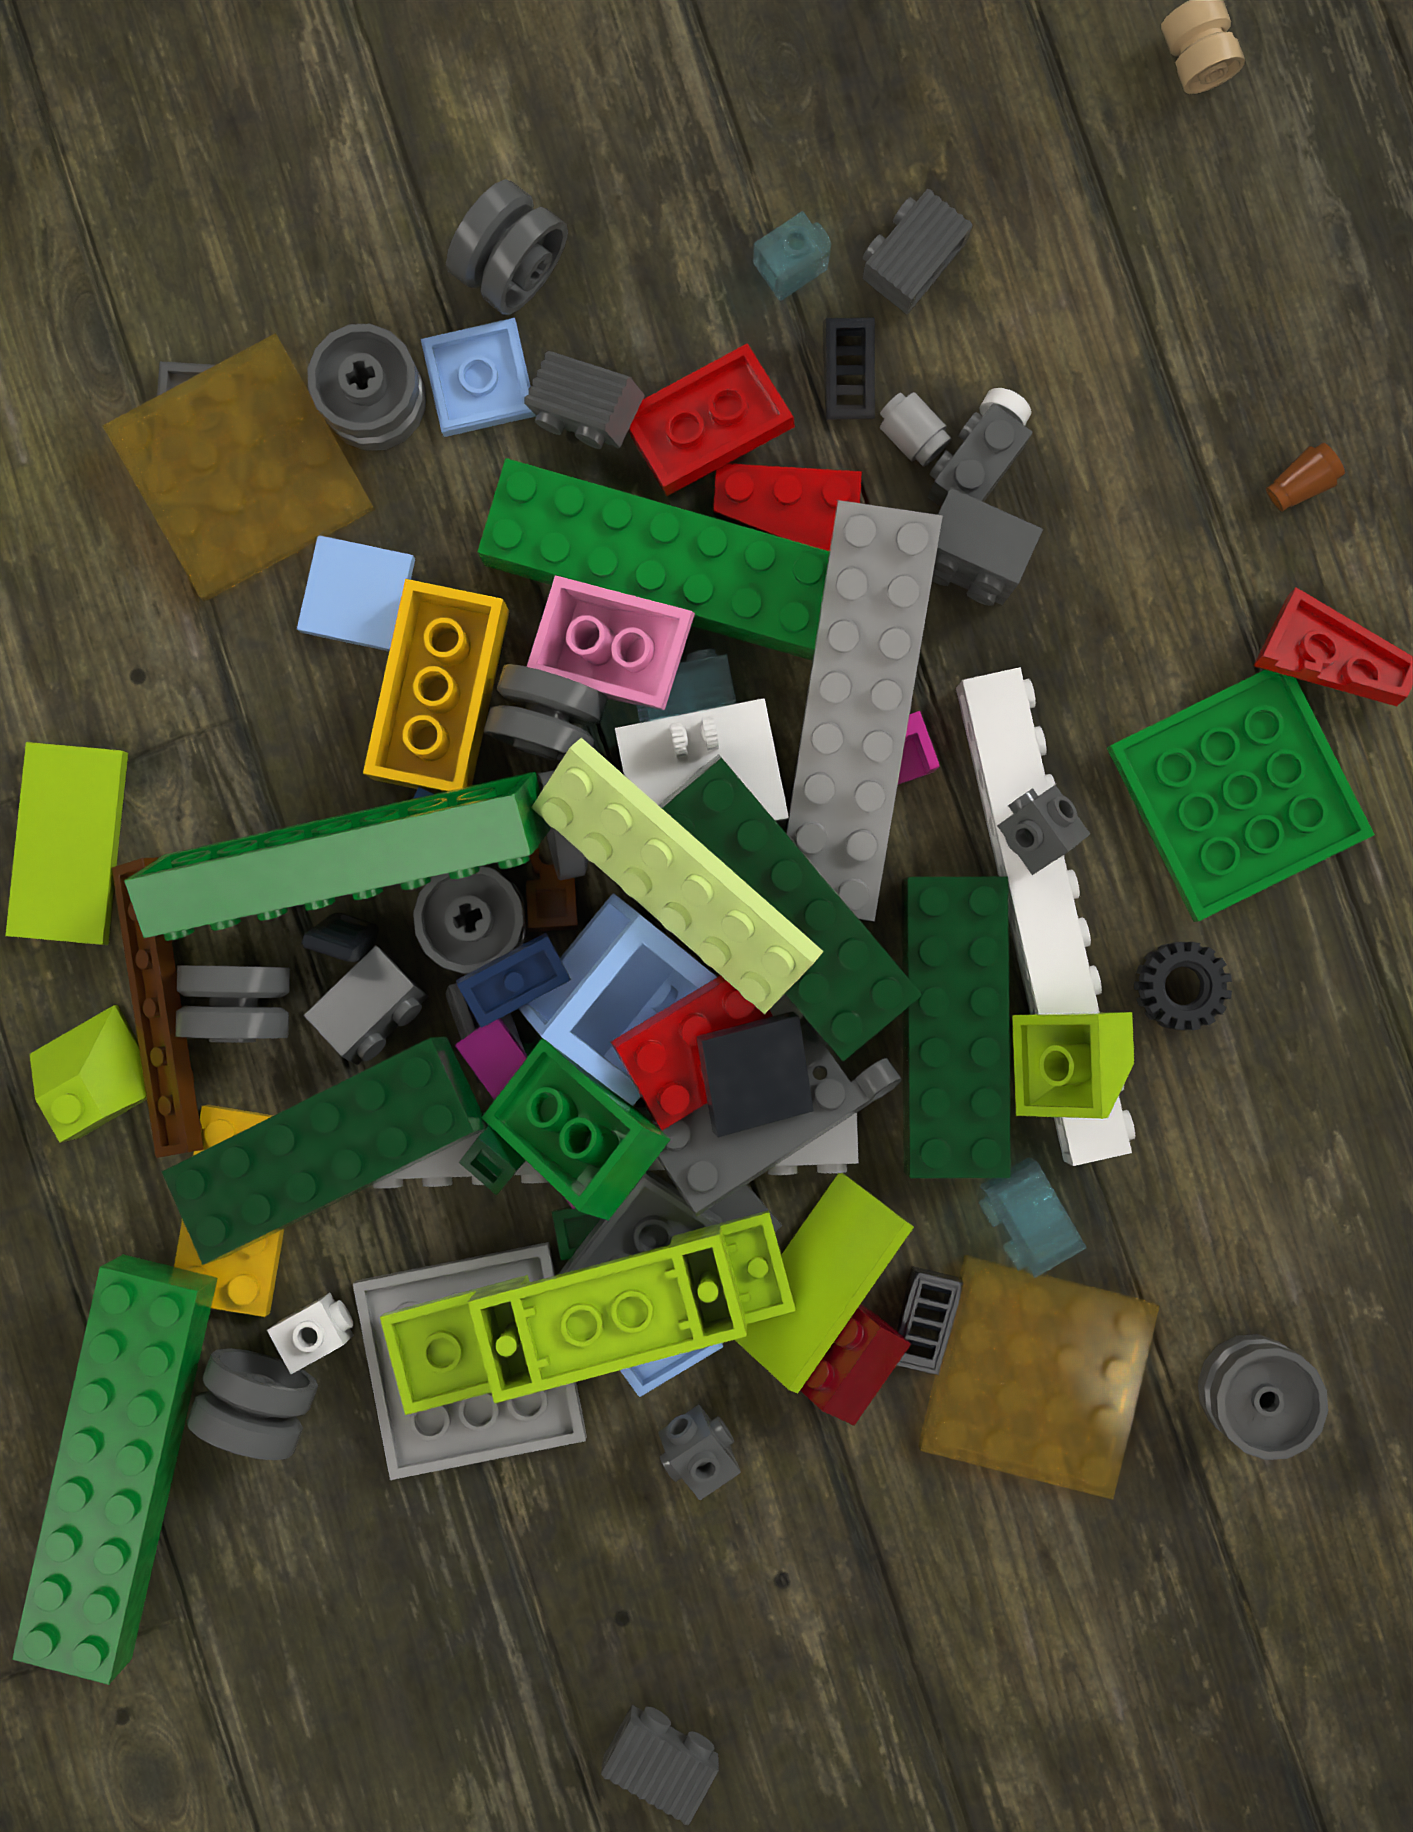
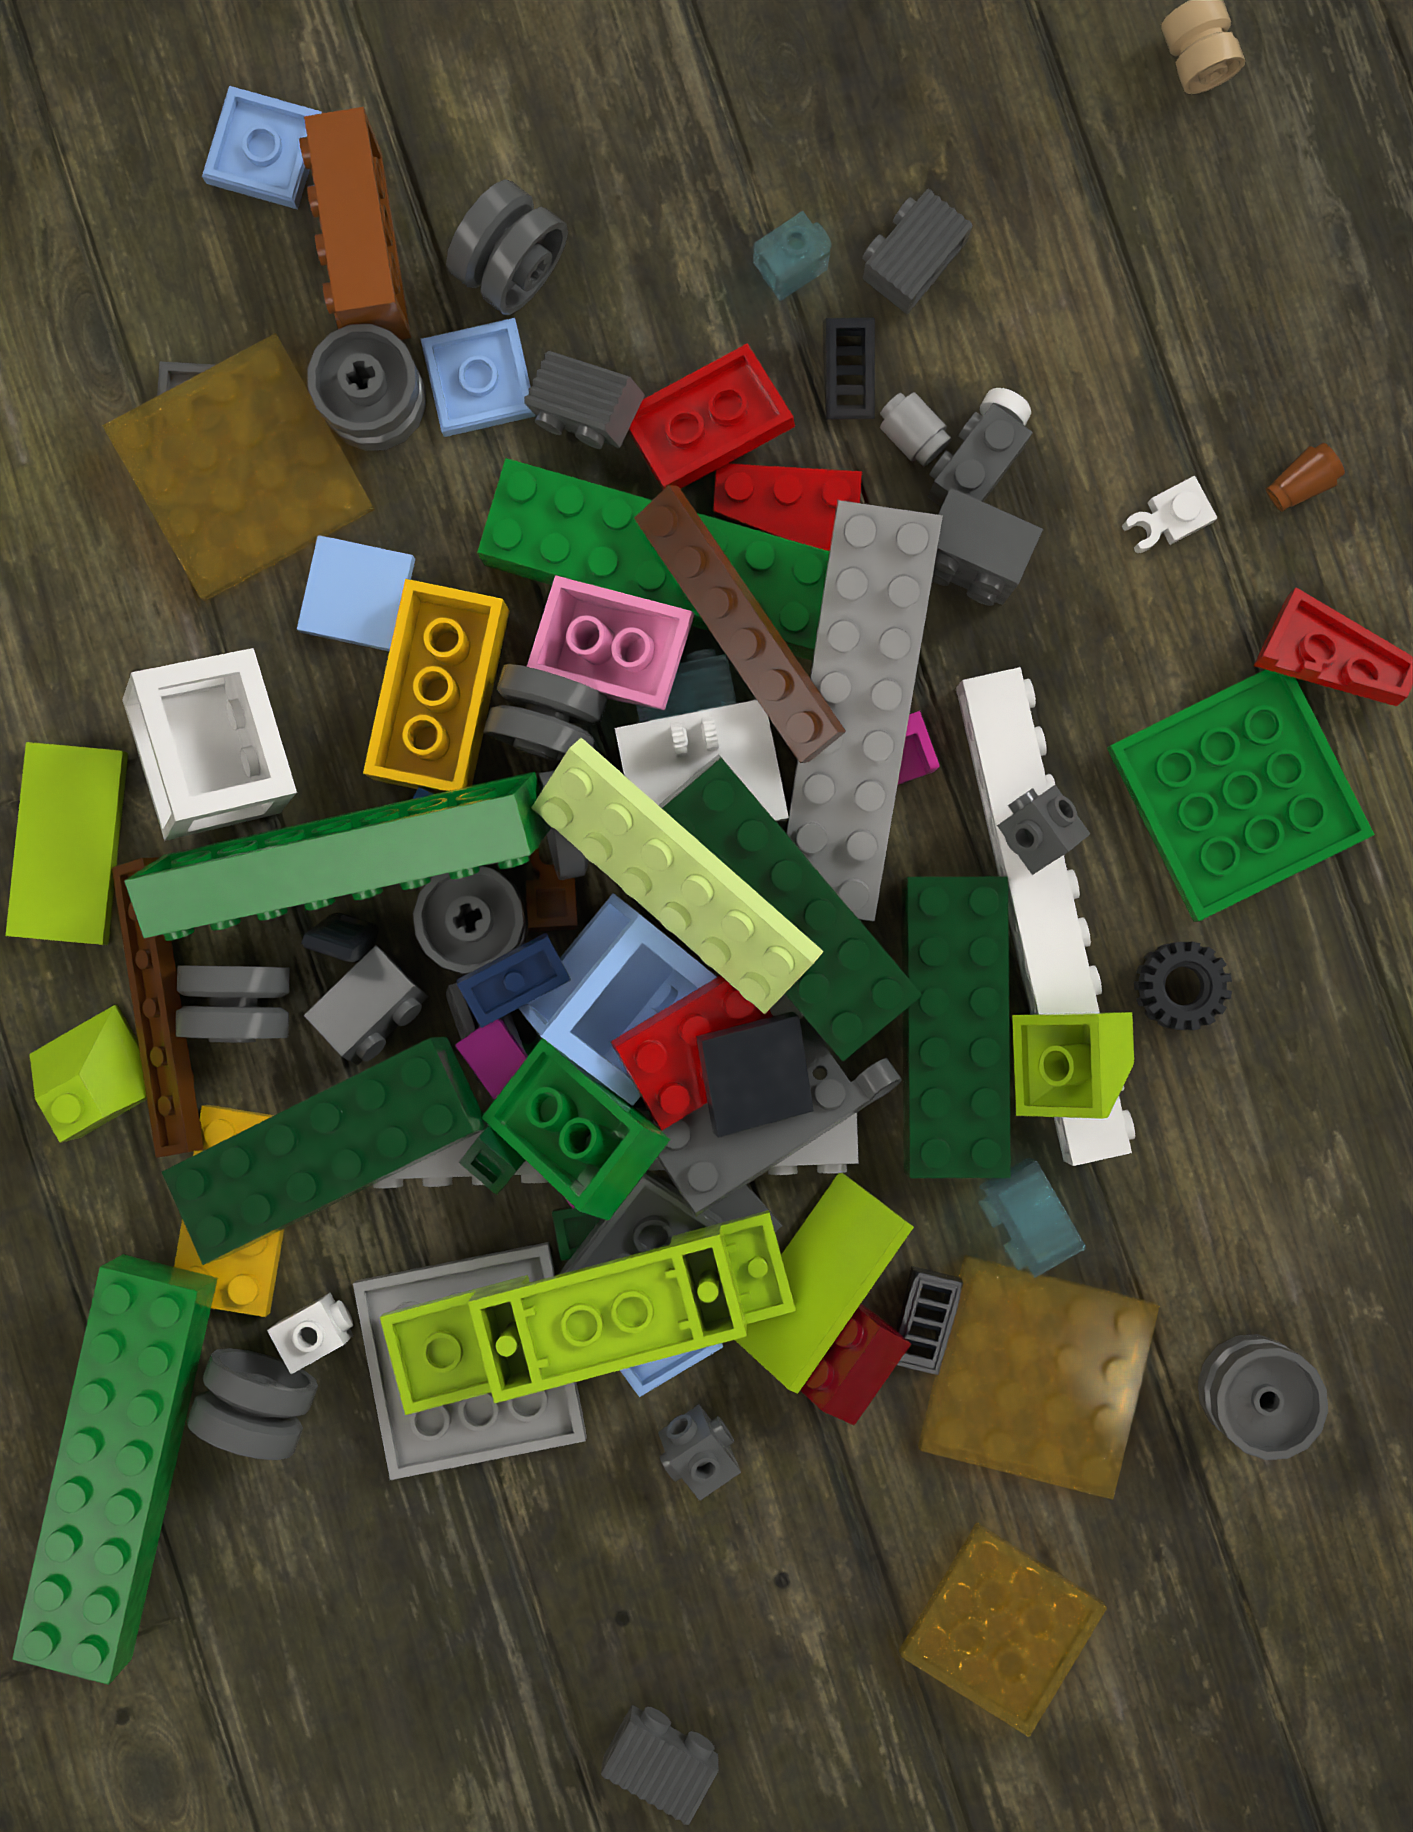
(208, 743): none -> white piece
(259, 148): none -> light blue tile
(354, 221): none -> dark orange brick
(739, 624): none -> reddish brown plate
(1002, 1629): none -> clear yellow plate
(1175, 513): none -> white plate

